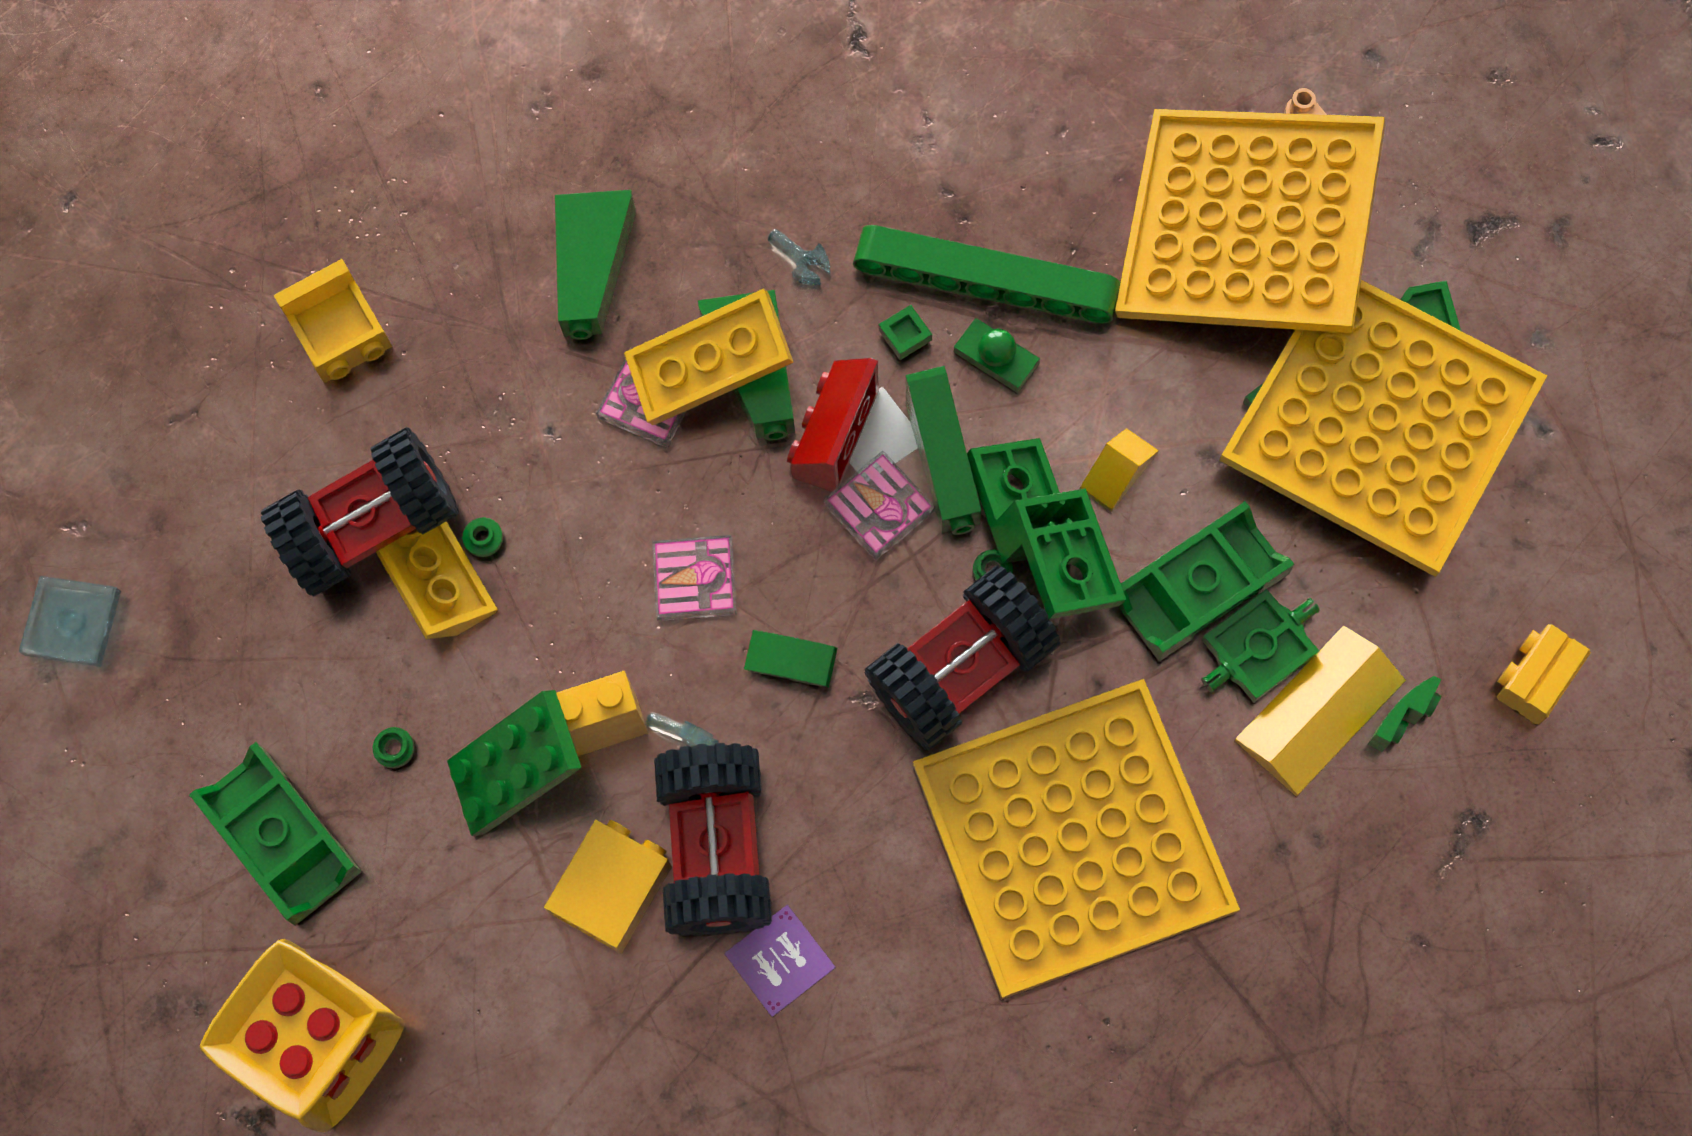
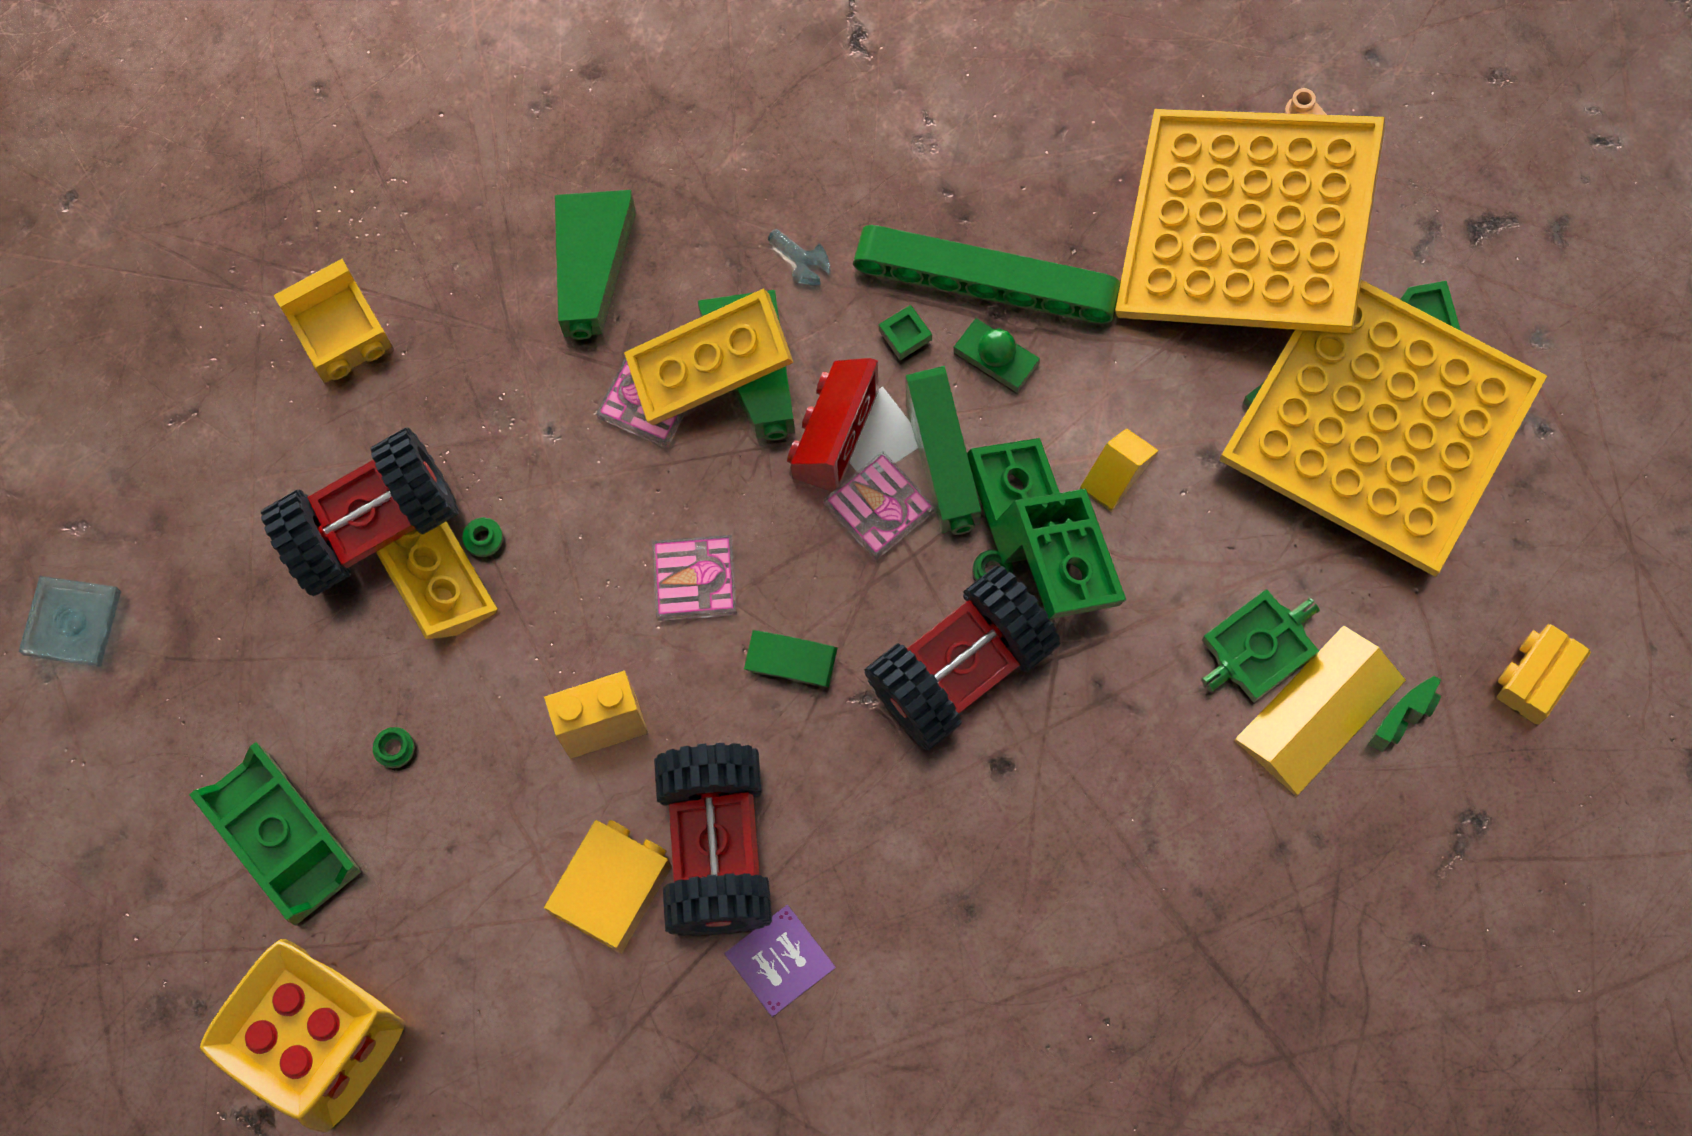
(514, 763): green plate -> none
(684, 732): clear light blue bar -> none
(1074, 838): yellow plate -> none
(1201, 581): green piece -> none

